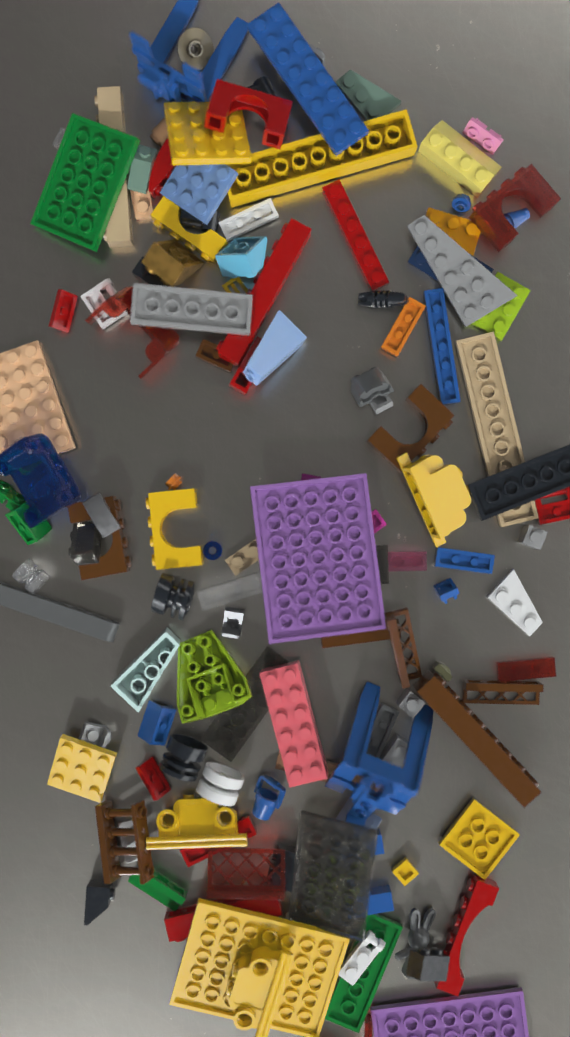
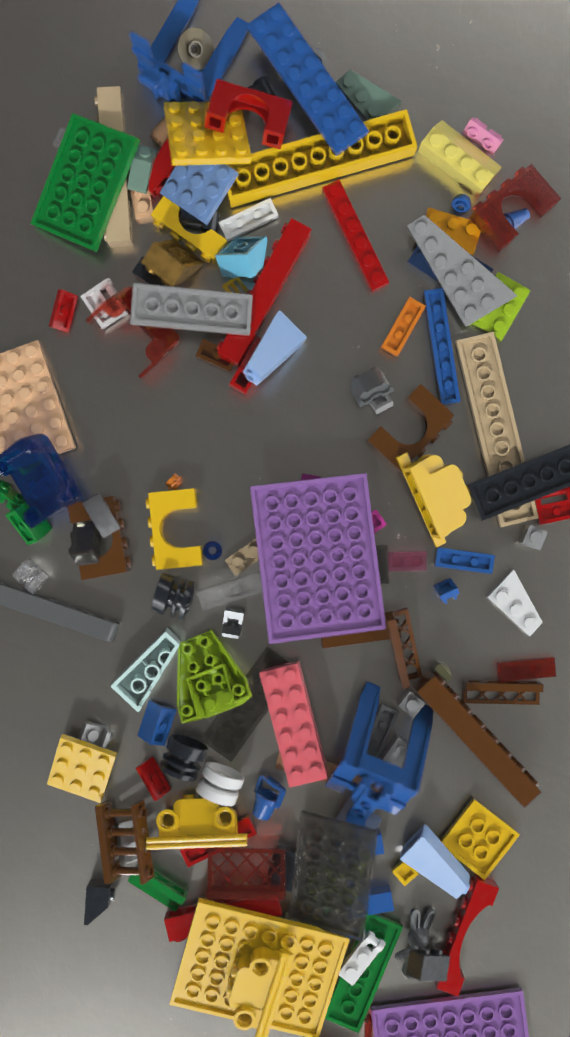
(382, 299): black hinge -> none
(435, 862): none -> light blue slope

